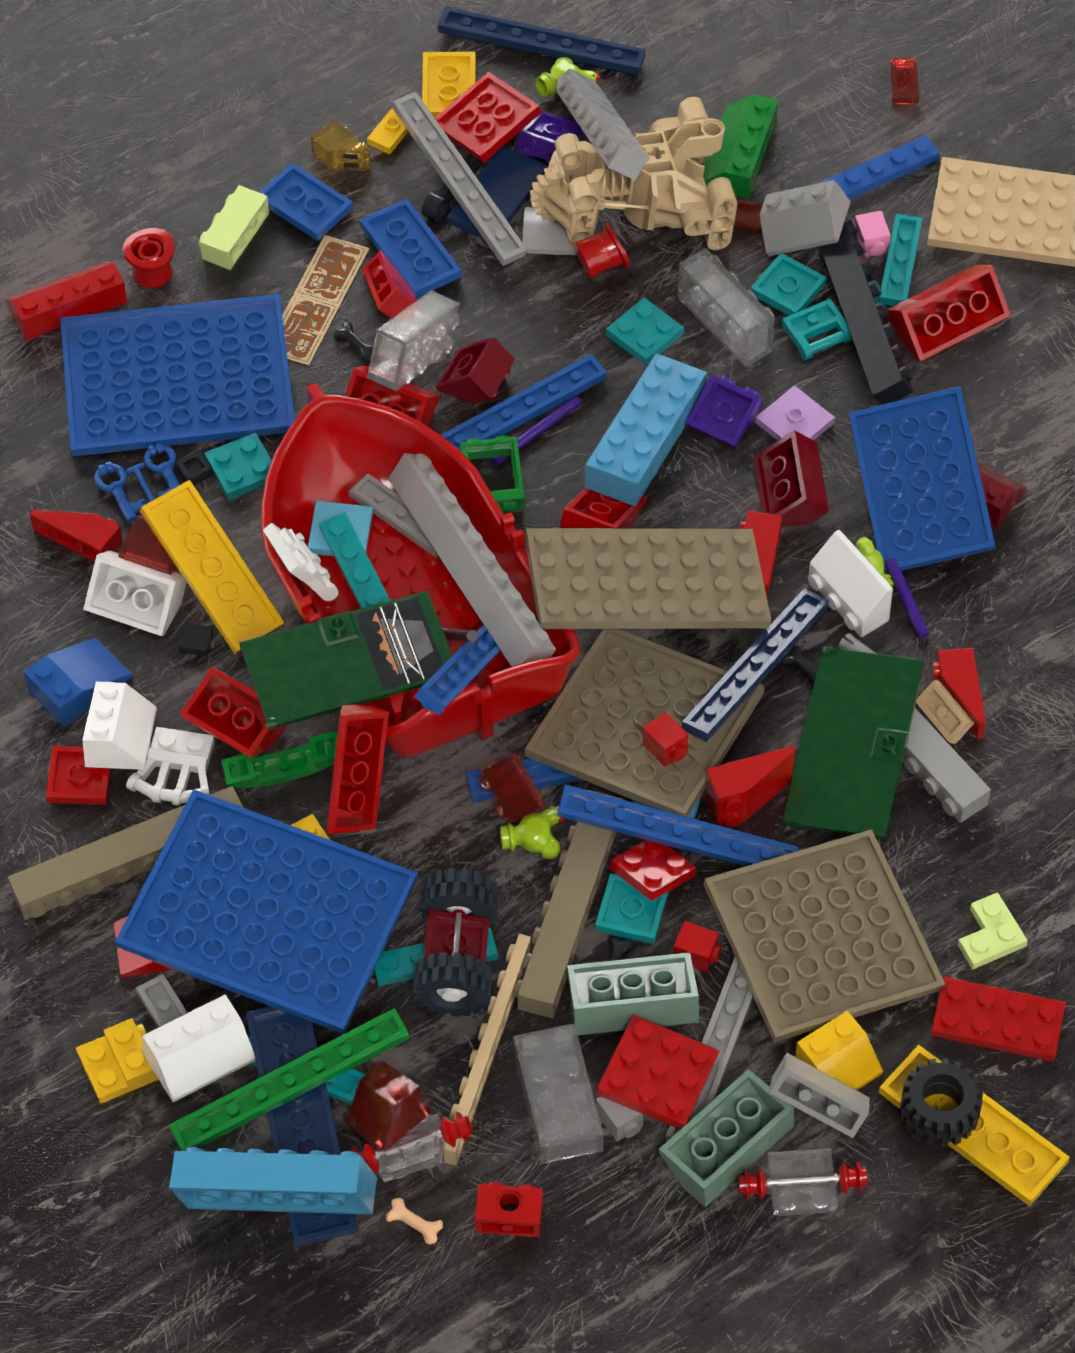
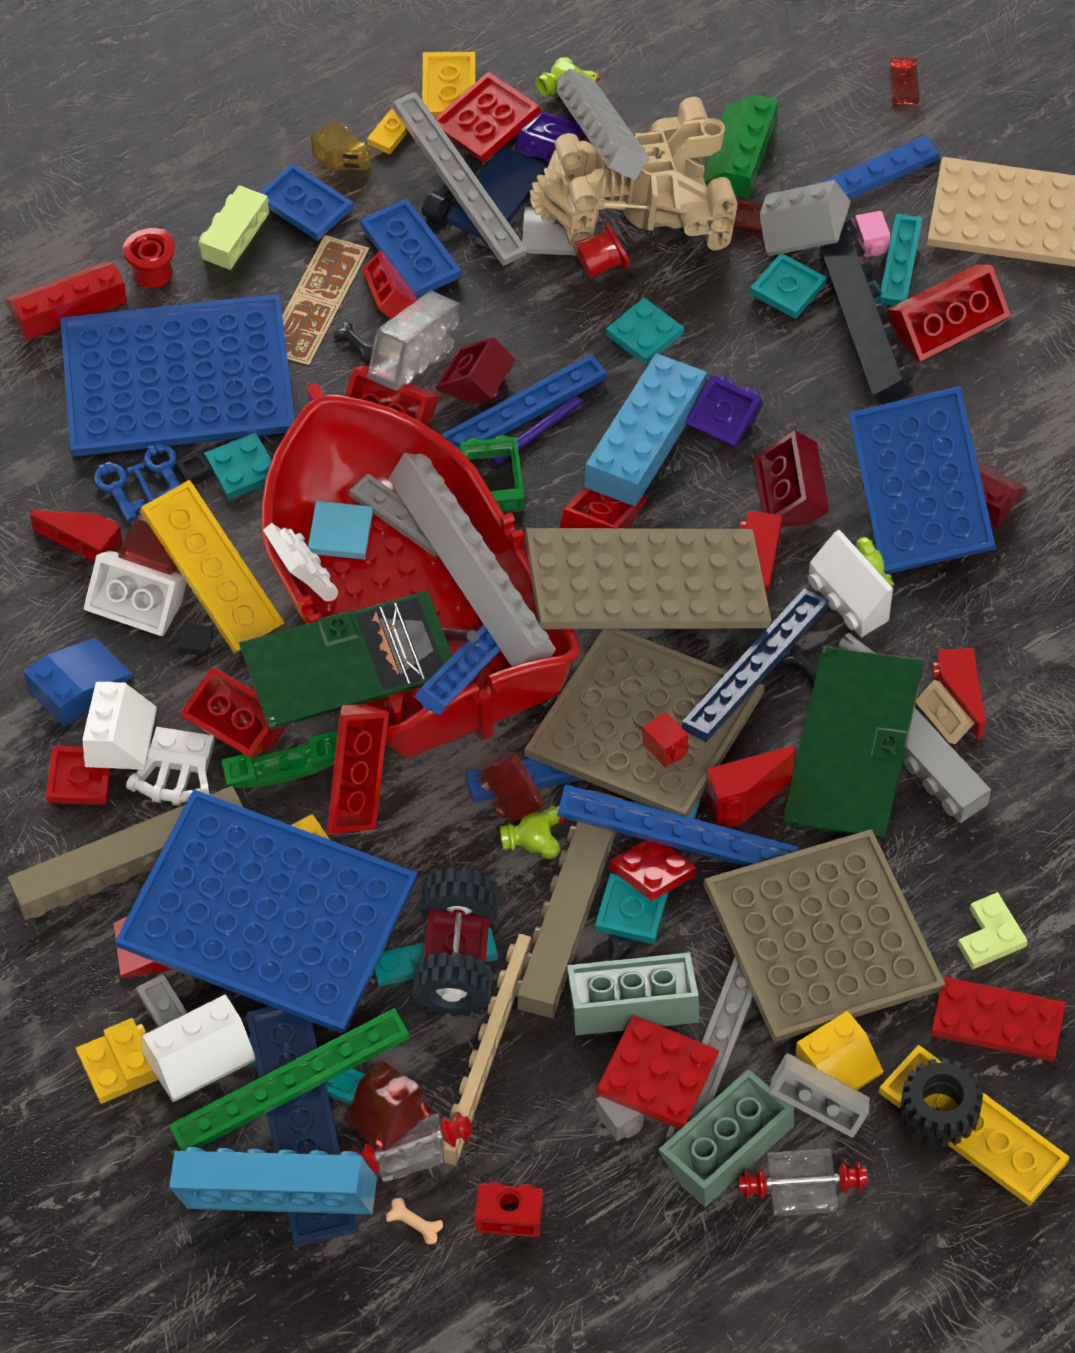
(353, 561): teal plate -> none
(541, 40): dark blue plate -> none
(558, 1093): clear brick -> none
(701, 945): red brick -> none
(726, 307): clear brick -> none
(795, 412): lavender plate -> none
(814, 322): teal plate -> none
(907, 598): dark purple bar -> none

